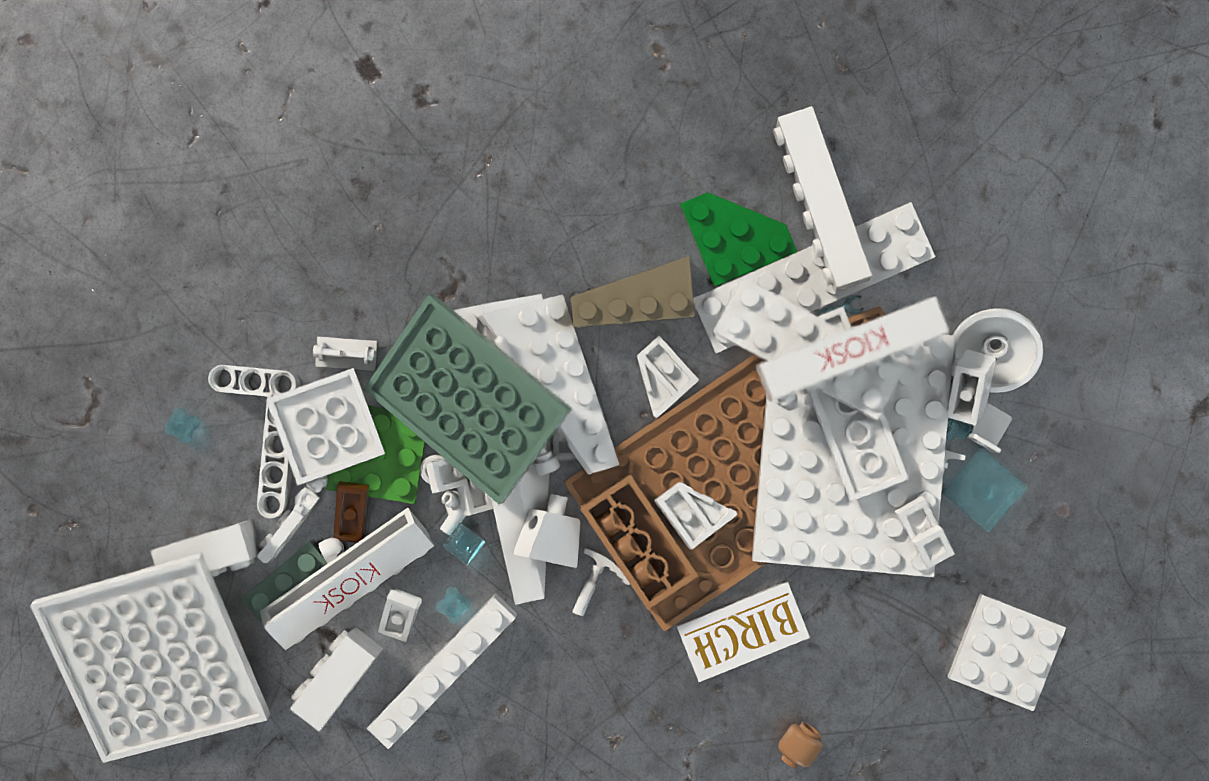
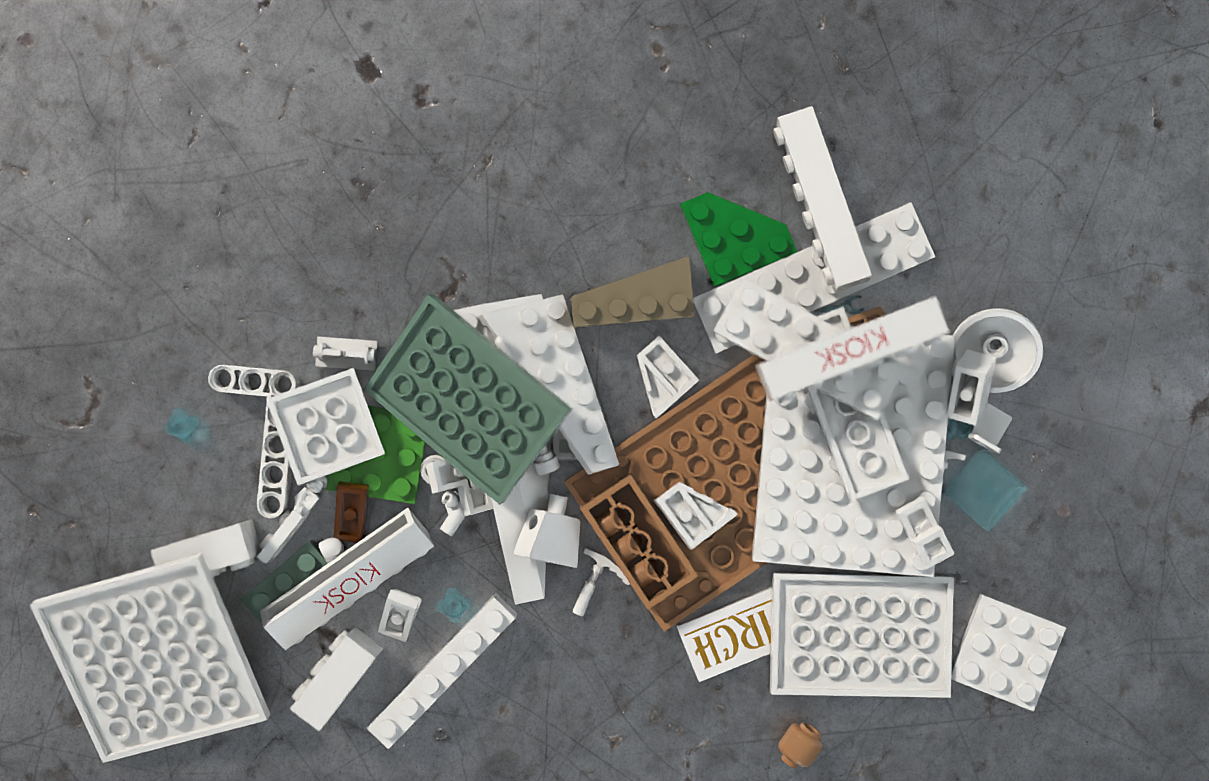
(463, 544): clear light blue plate -> none
(861, 635): none -> white plate

